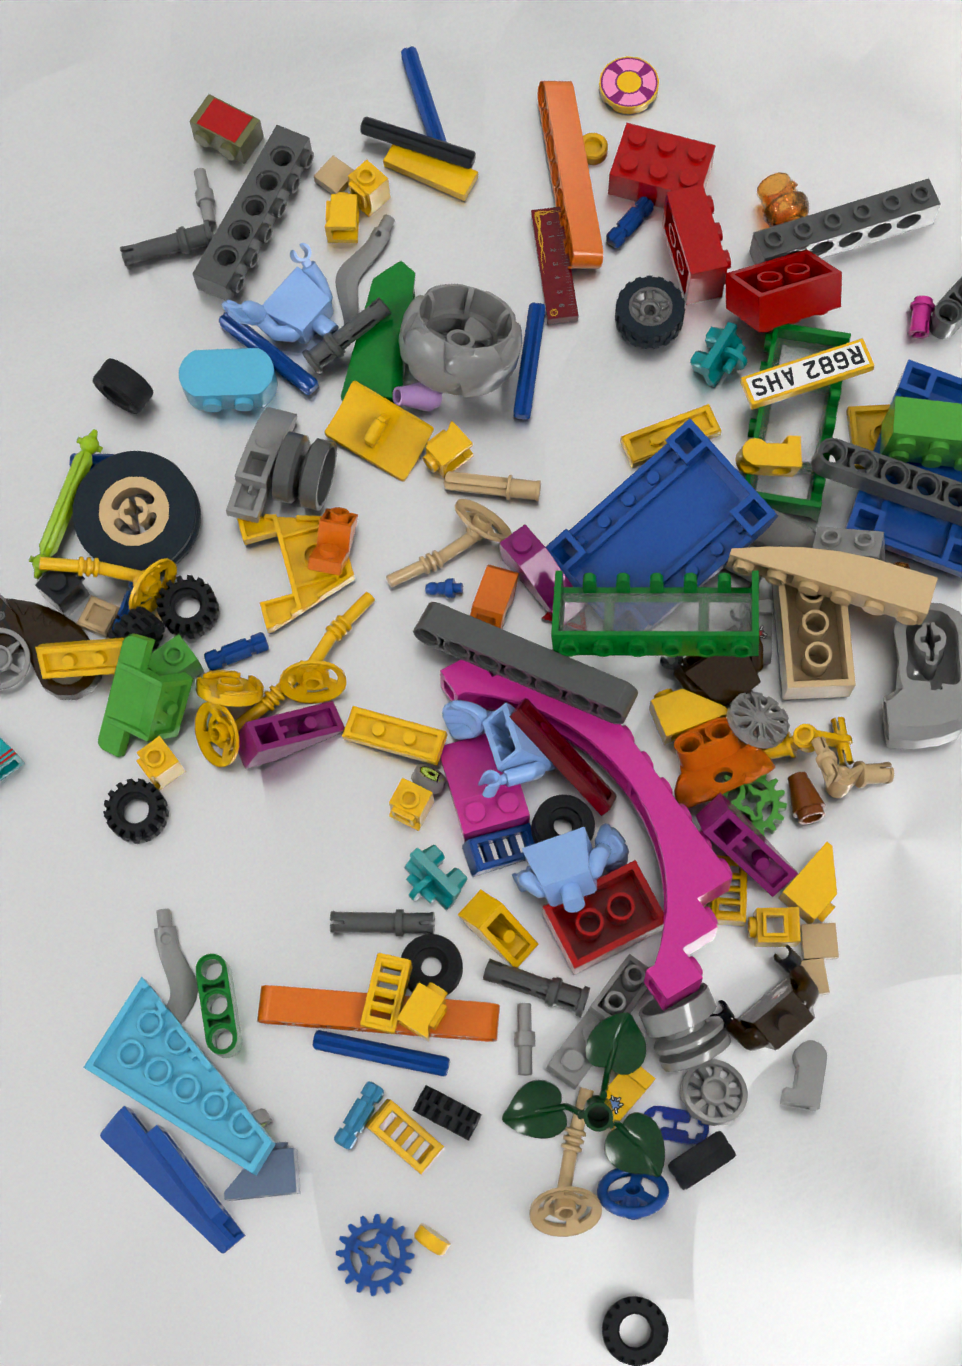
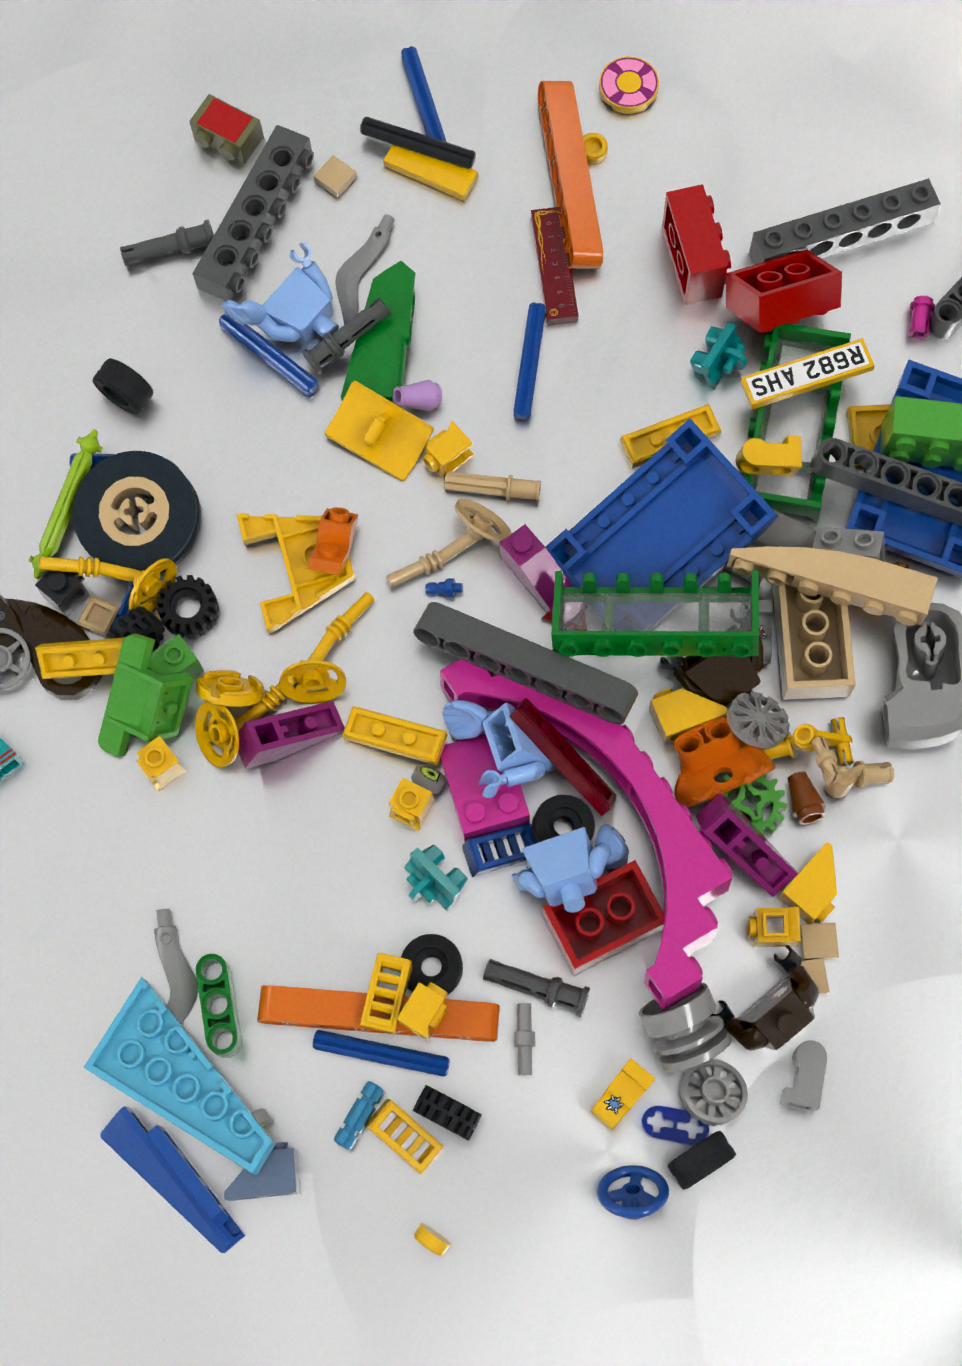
(122, 796): black tyre -> none
(204, 196): light grey bar -> none
(228, 379): medium azure brick -> none
(236, 651): blue axle -> none
(257, 464): light grey slope -> none
(304, 470): dark grey wheel -> none
(342, 218): yellow window -> none
(367, 1270): blue gear -> none
(370, 186): yellow window -> none
(382, 922): dark grey pin -> none
(452, 361): light grey wheel -> none
(494, 595): orange slope -> none
(498, 928): yellow slope -> none
(564, 1197): tan dish -> none
(618, 996): light grey slope -> none
(629, 222): blue axle -> none
(631, 1146): dark green plant -> none
(637, 300): black wheel -> none
(656, 163): red brick -> none
(658, 1337): black tyre -> none
(730, 917): yellow slope -> none
(781, 199): clear orange piece -> none

